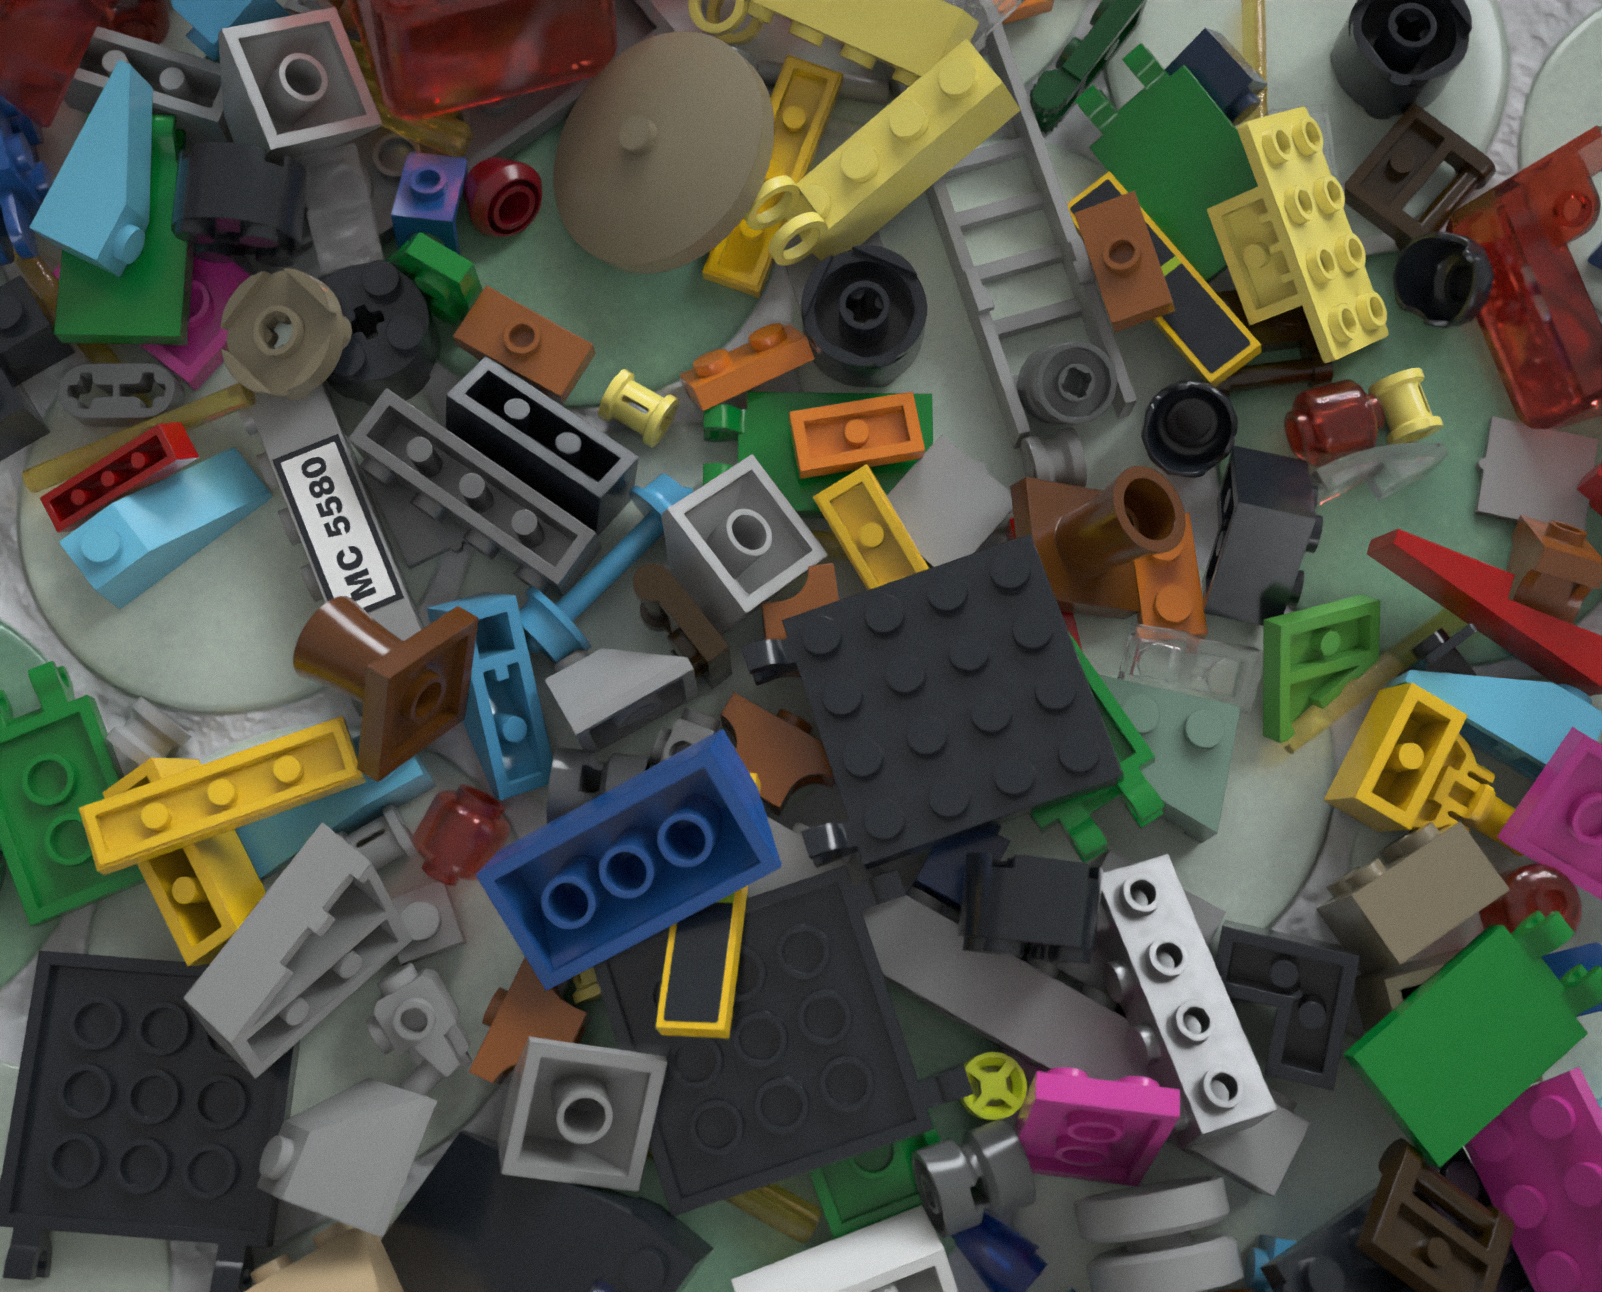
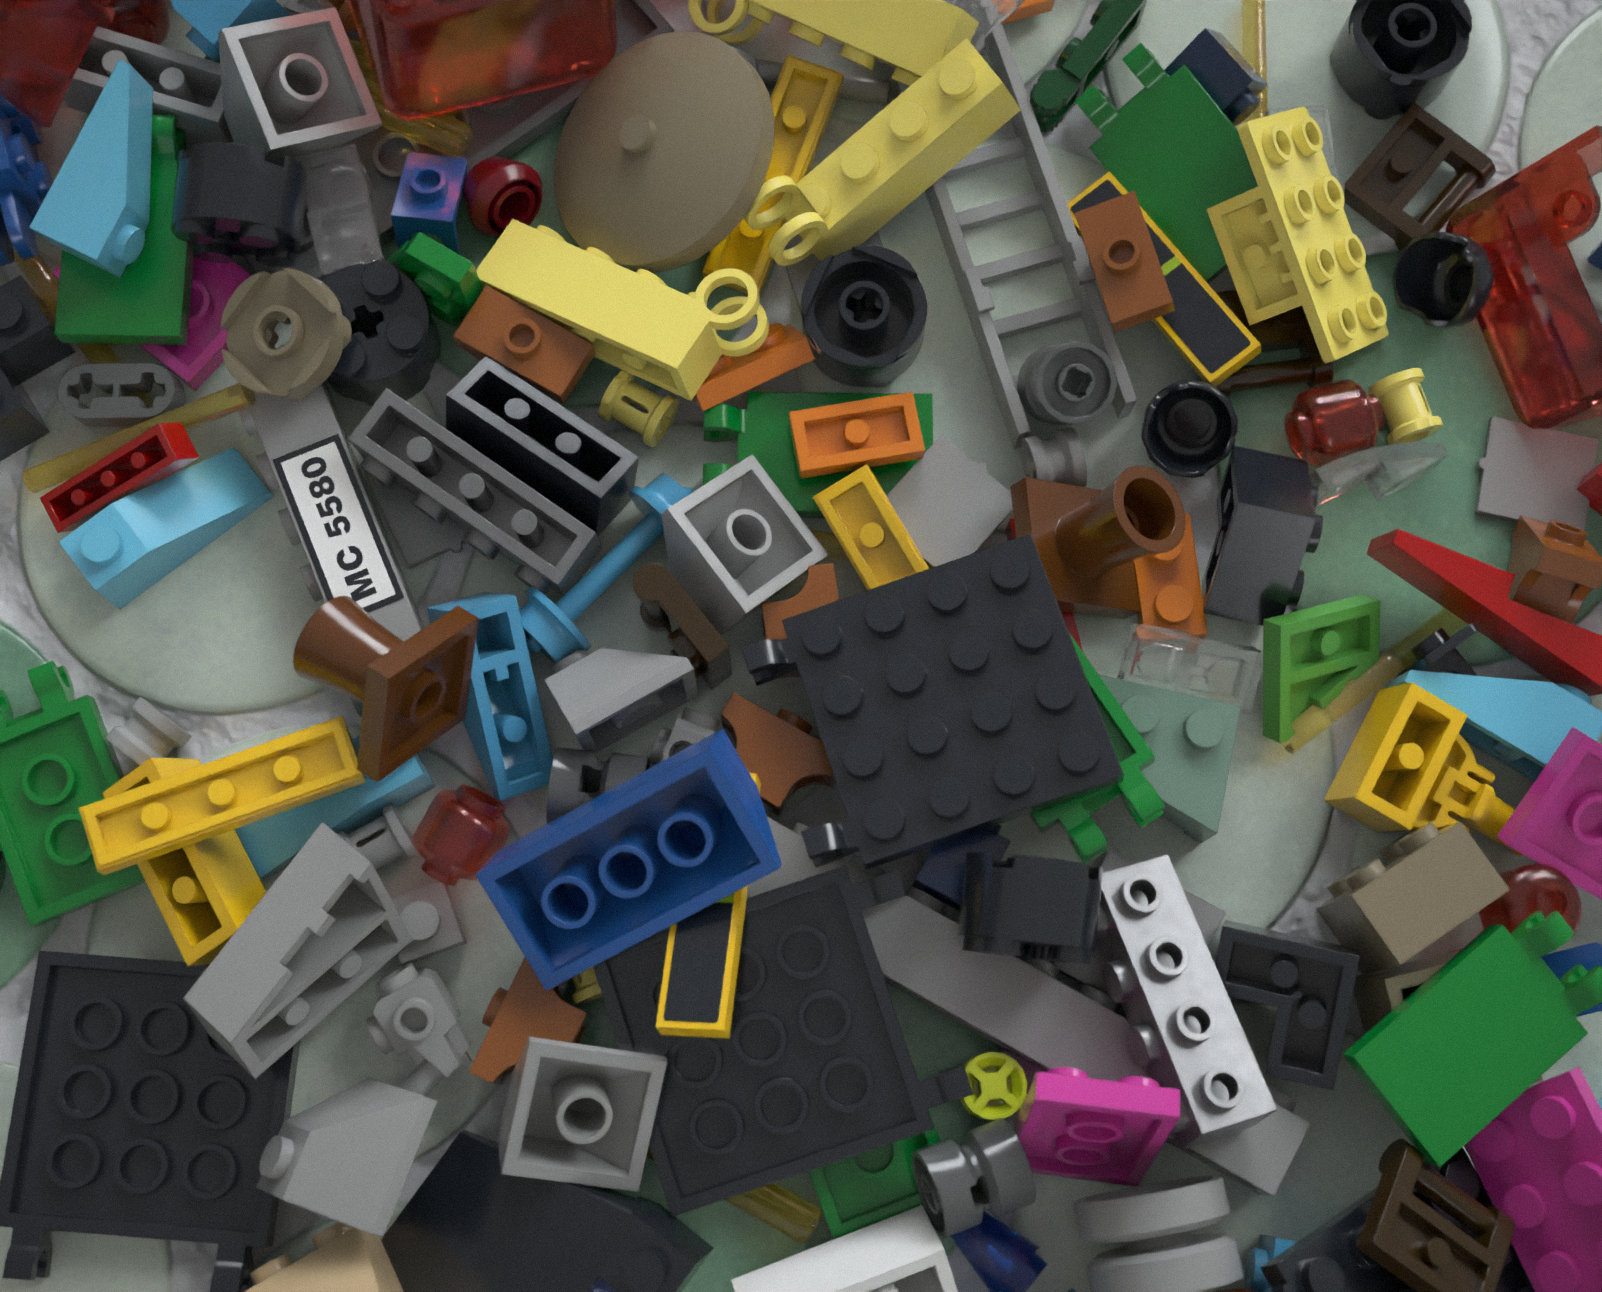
(624, 313): none -> light yellow hinge

